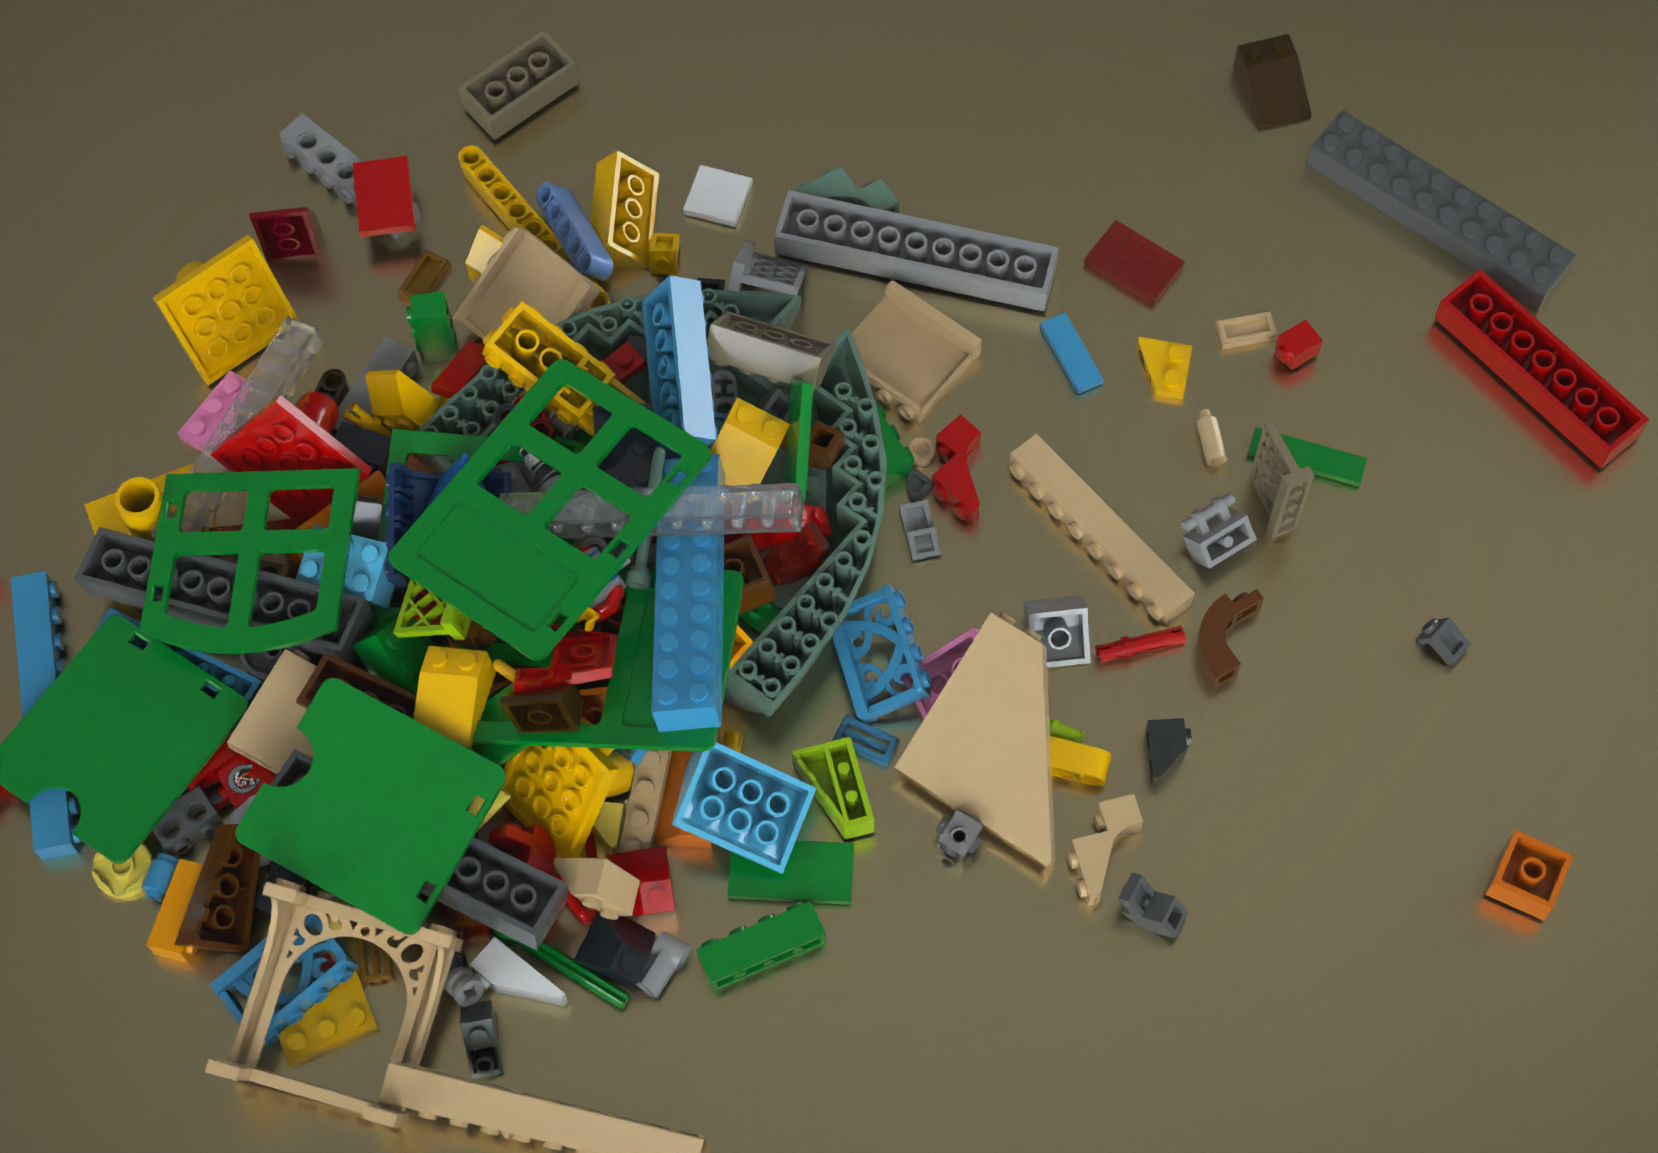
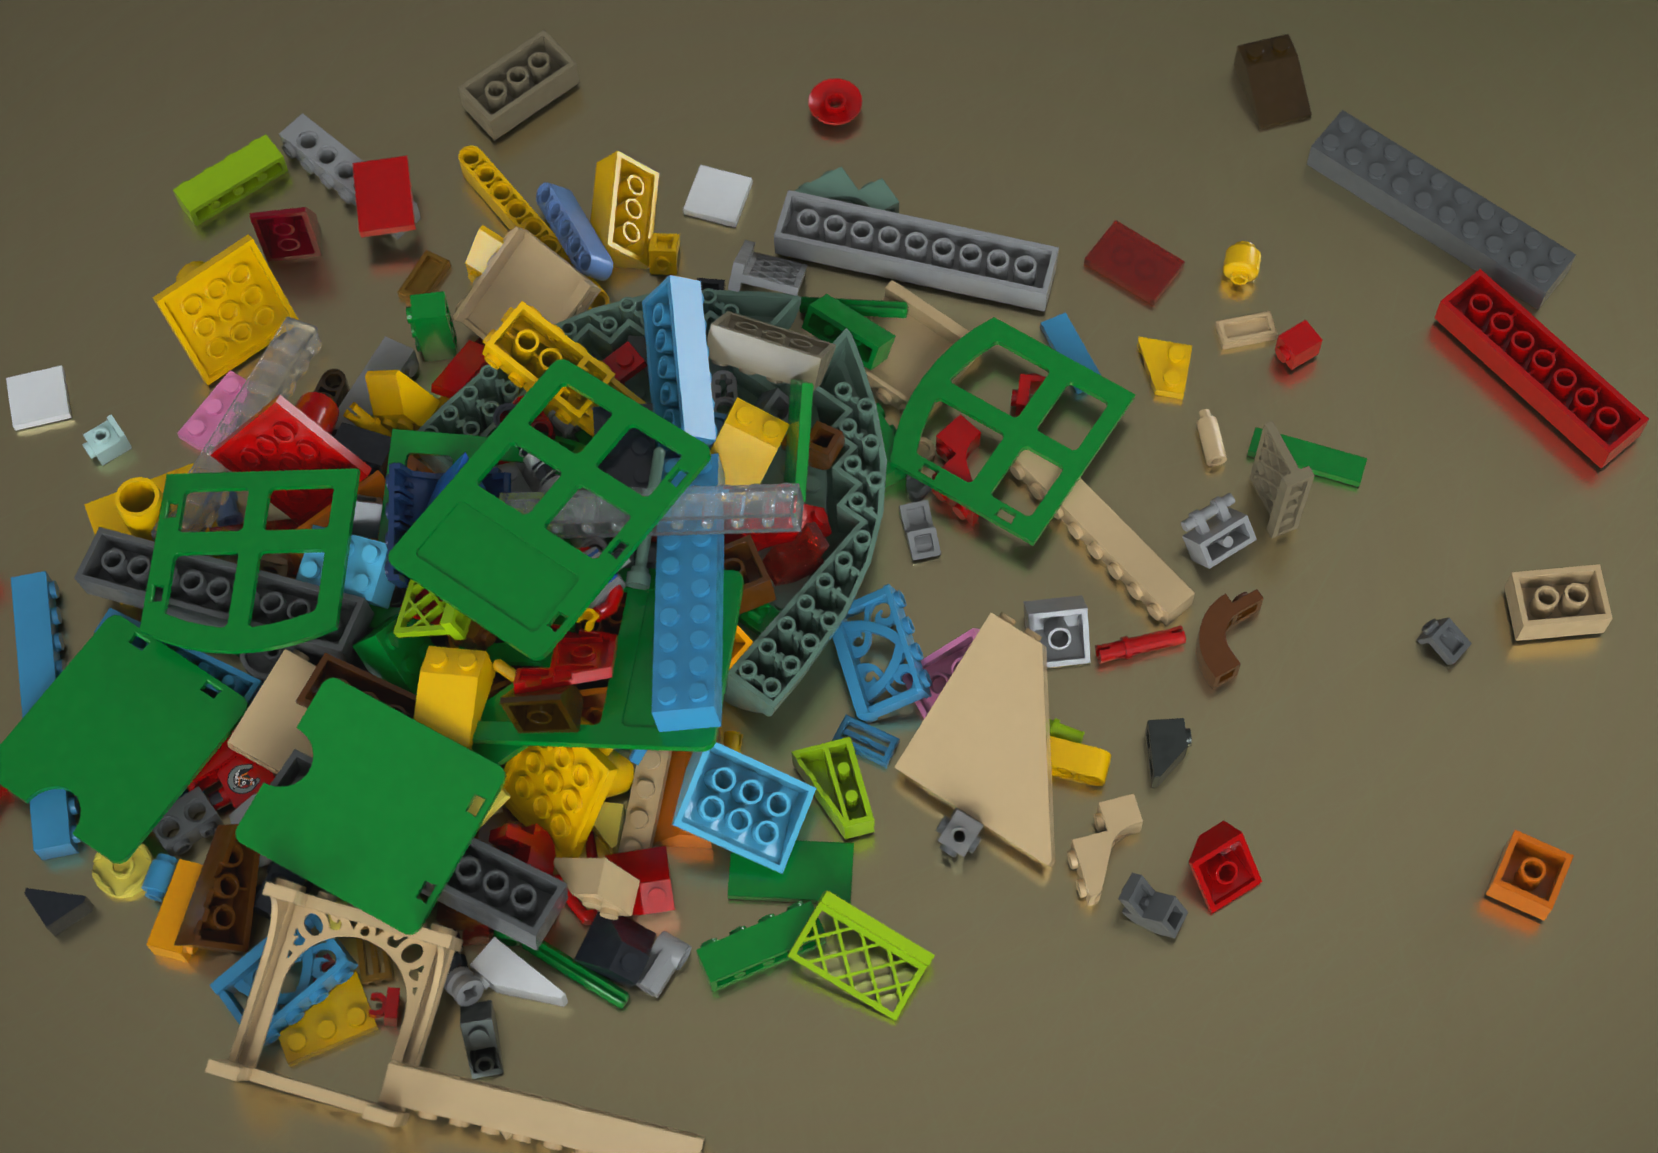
(38, 398): none -> white tile
(58, 909): none -> black slope
(106, 441): none -> light aqua brick
(229, 512): none -> medium blue bush
(230, 180): none -> lime brick
(389, 1007): none -> red tile
(829, 318): none -> green brick
(835, 93): none -> red dish
(870, 308): none -> green axle
(876, 932): none -> lime fence
(1018, 432): none -> green window
(1027, 385): none -> red bracket
(1223, 865): none -> red slope
(1242, 262): none -> yellow head
(1558, 602): none -> tan brick

